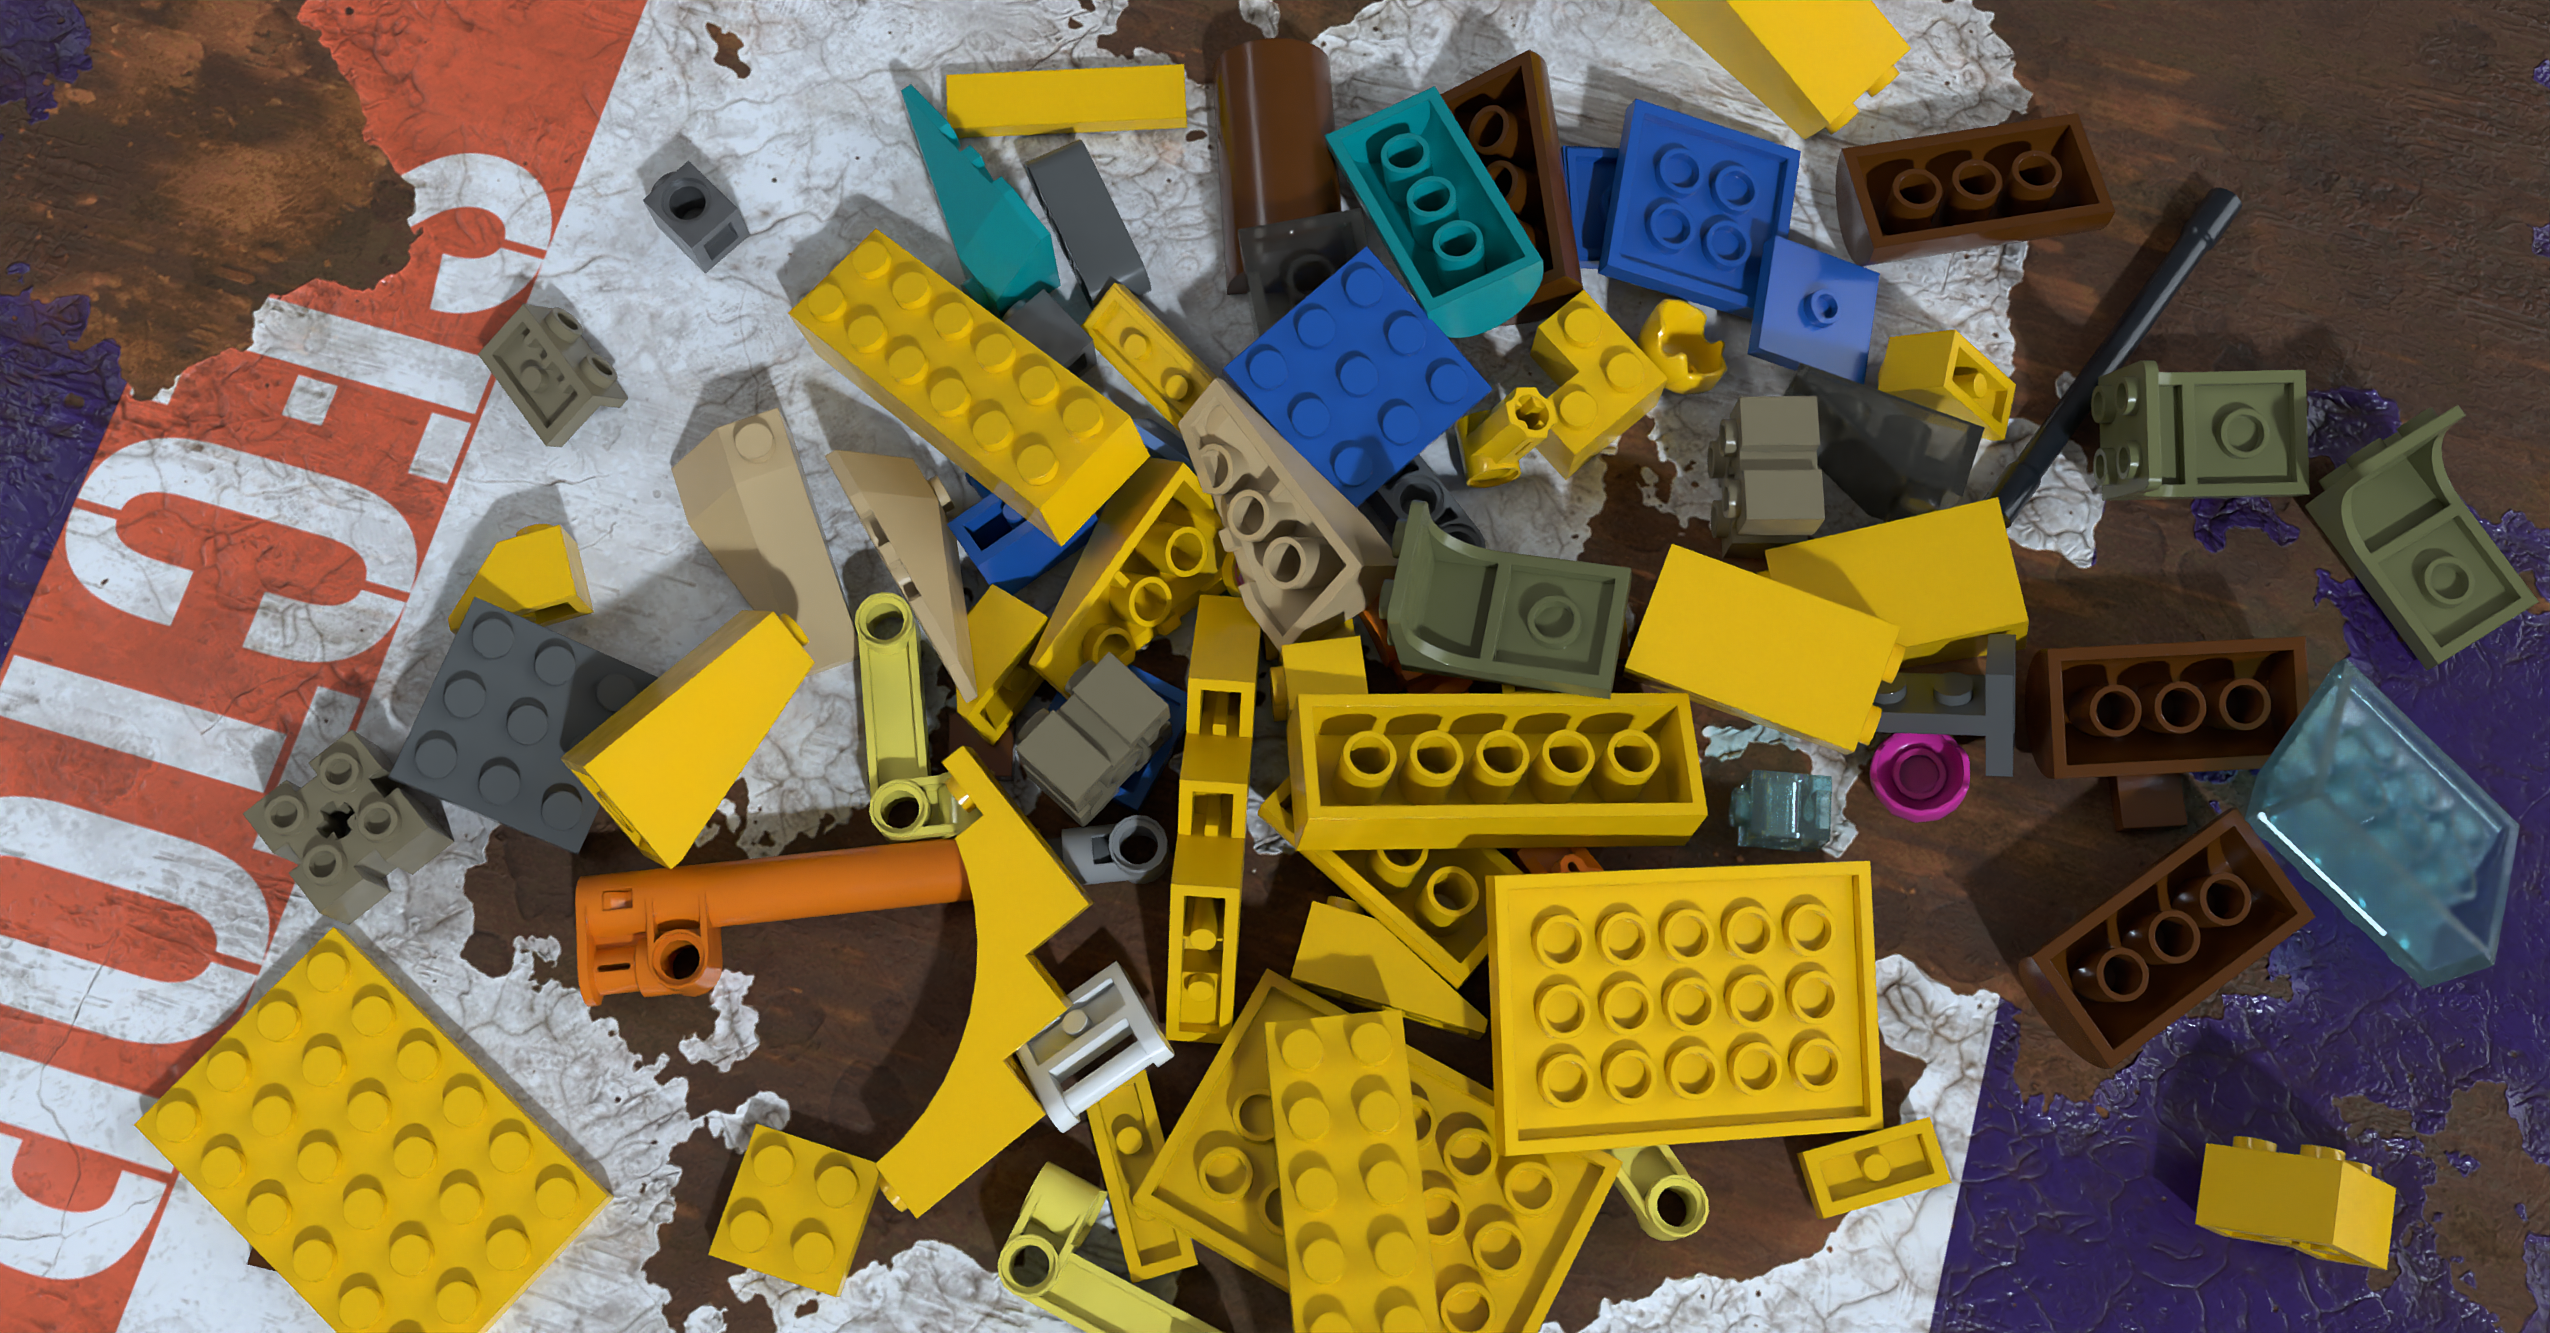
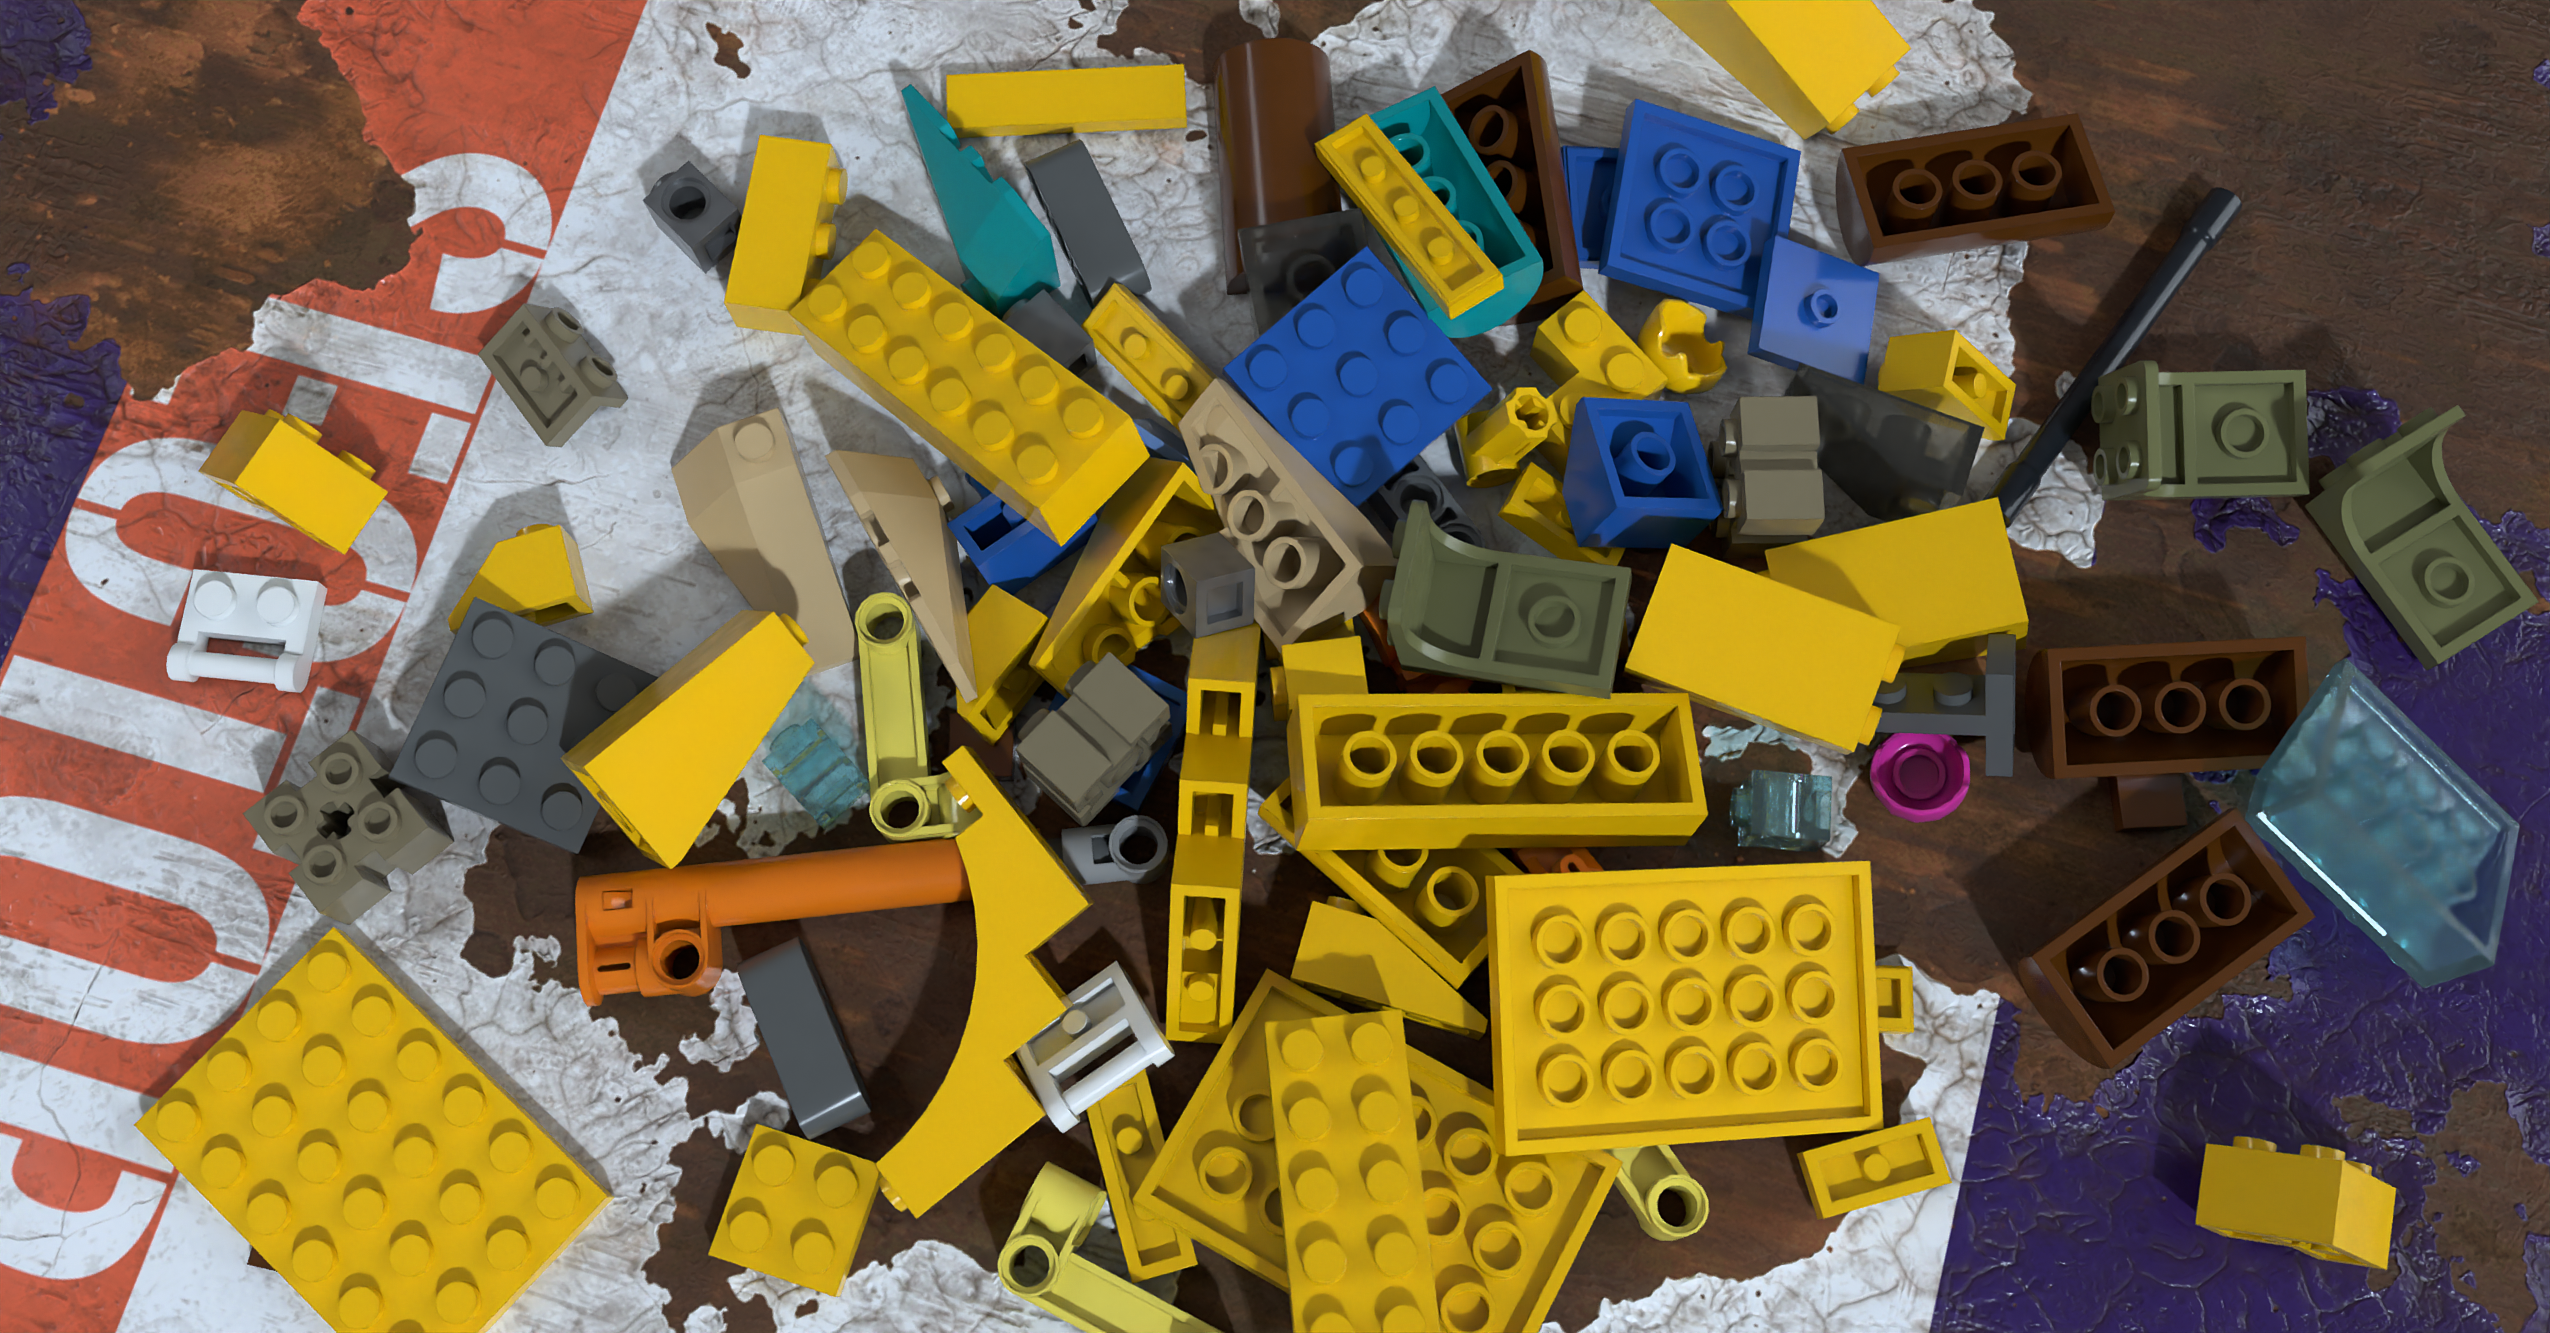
(248, 611): none -> white plate
(284, 471): none -> yellow brick
(784, 231): none -> yellow brick
(804, 1038): none -> dark grey beam
(816, 771): none -> clear light blue brick
(1207, 584): none -> flat silver brick
(1409, 216): none -> yellow tile
(1540, 513): none -> yellow plate
(1637, 475): none -> blue slope
(1895, 999): none -> yellow tile

